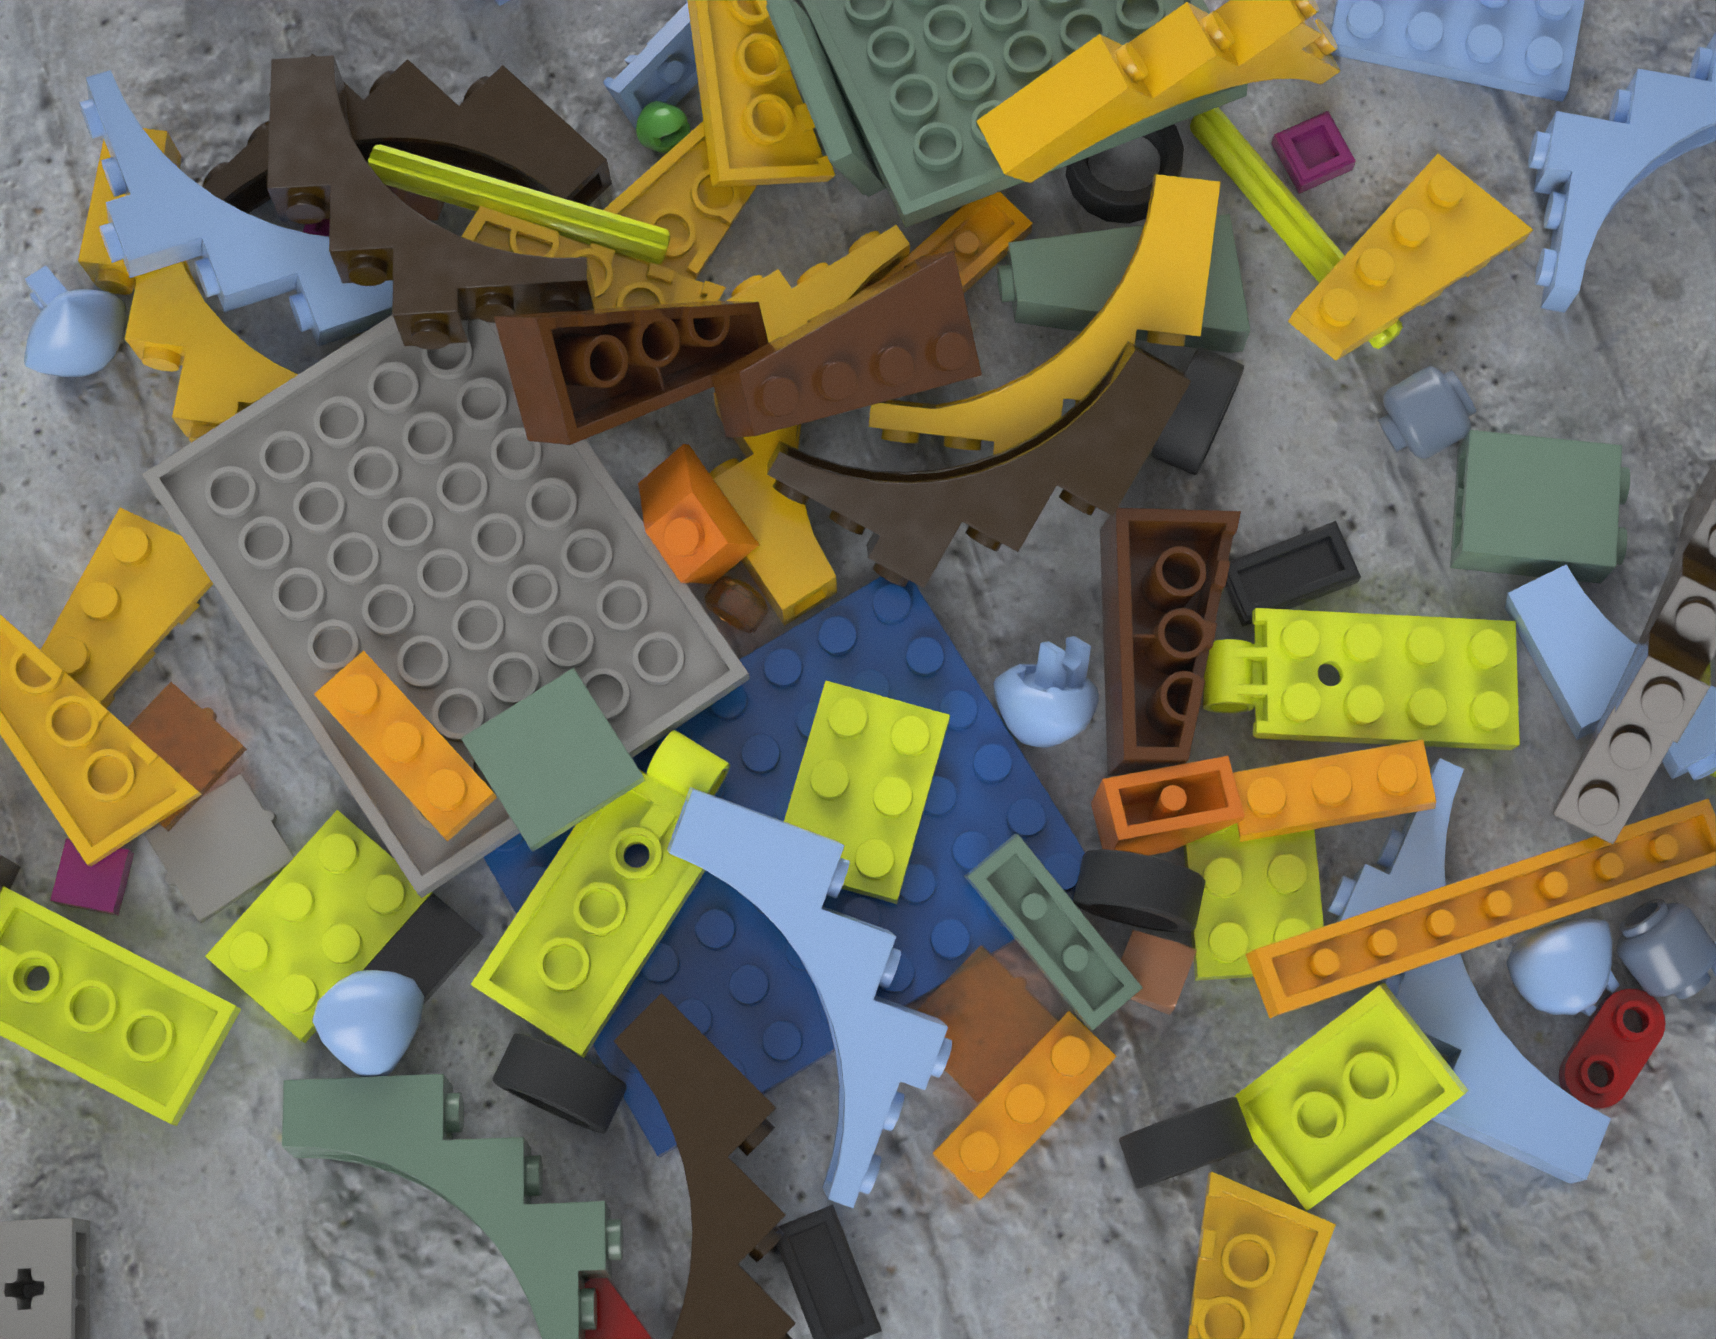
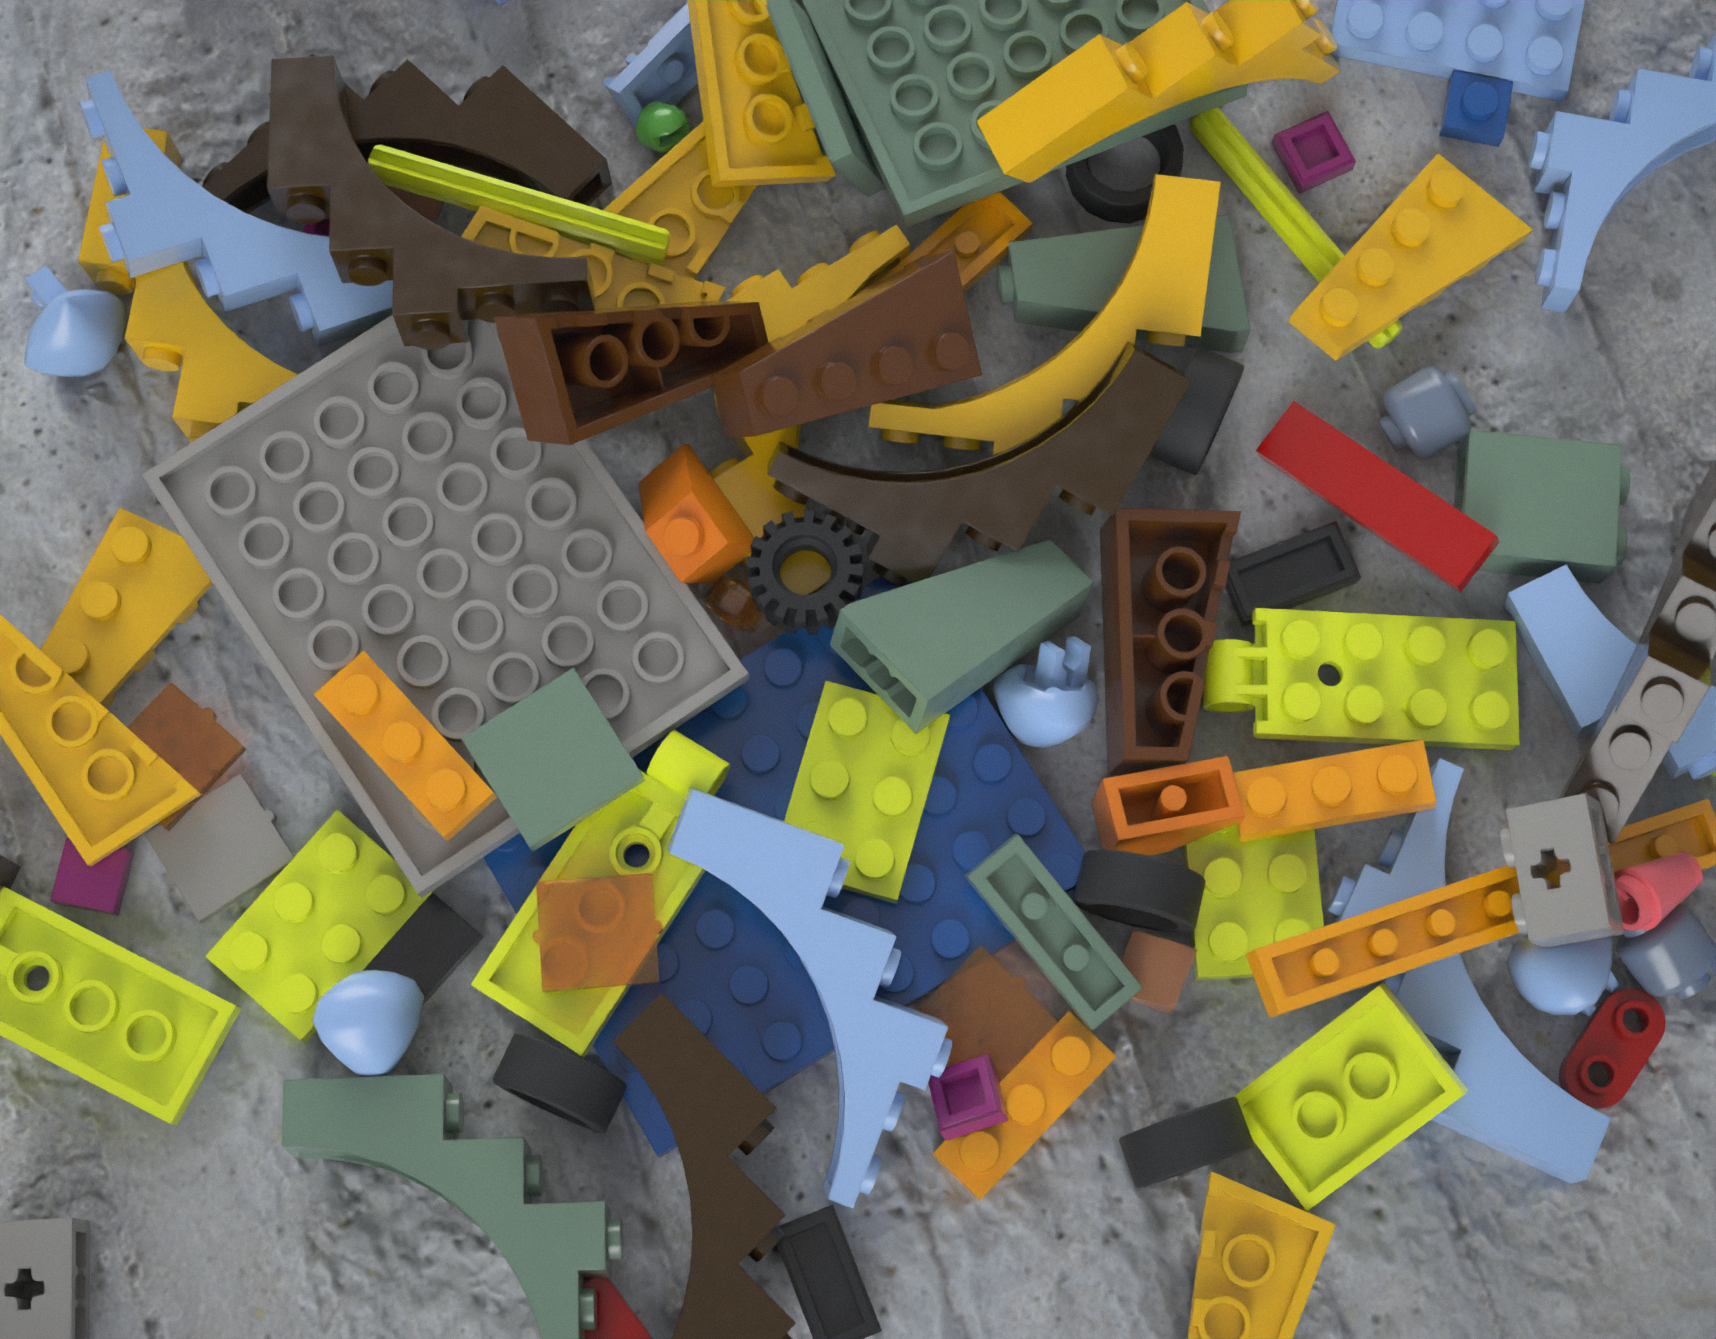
(597, 932): none -> clear orange piece
(799, 535): none -> black tyre
(959, 629): none -> sand green slope
(967, 1097): none -> magenta tile
(1378, 496): none -> red tile
(1476, 108): none -> blue plate
(1588, 898): none -> light grey brick
(1655, 888): none -> coral cone

